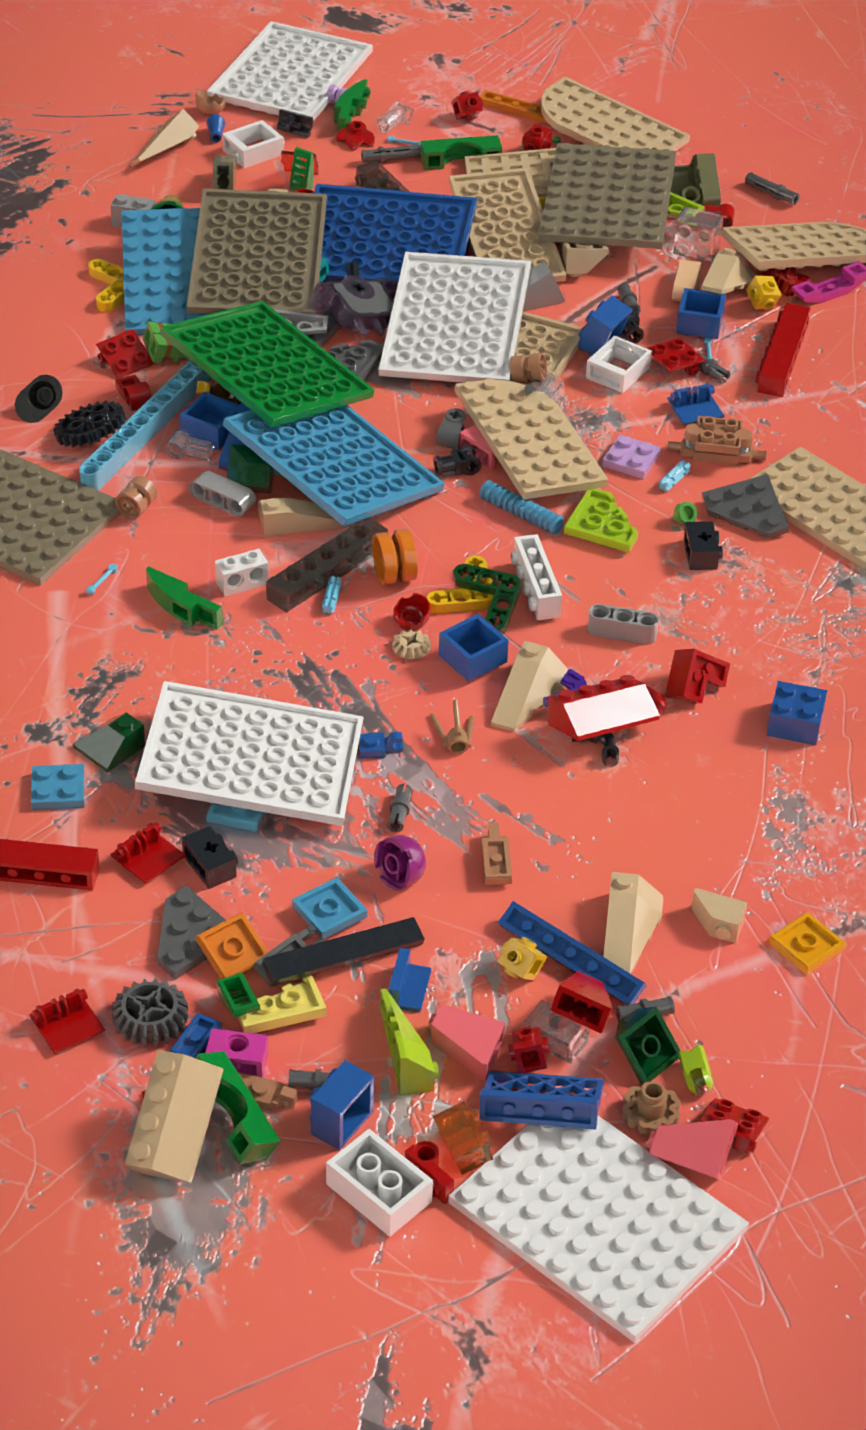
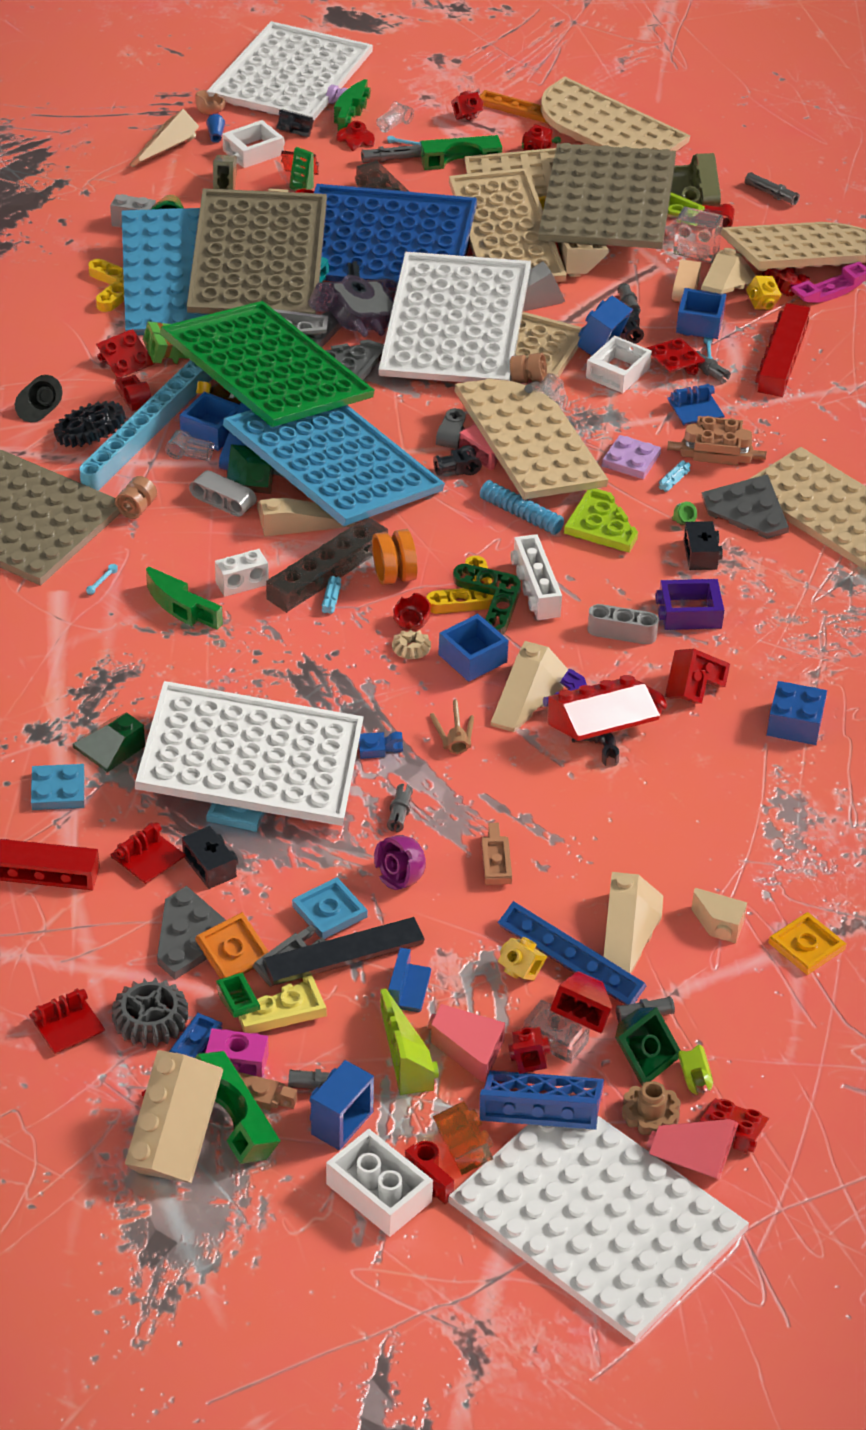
(690, 617): none -> dark purple window

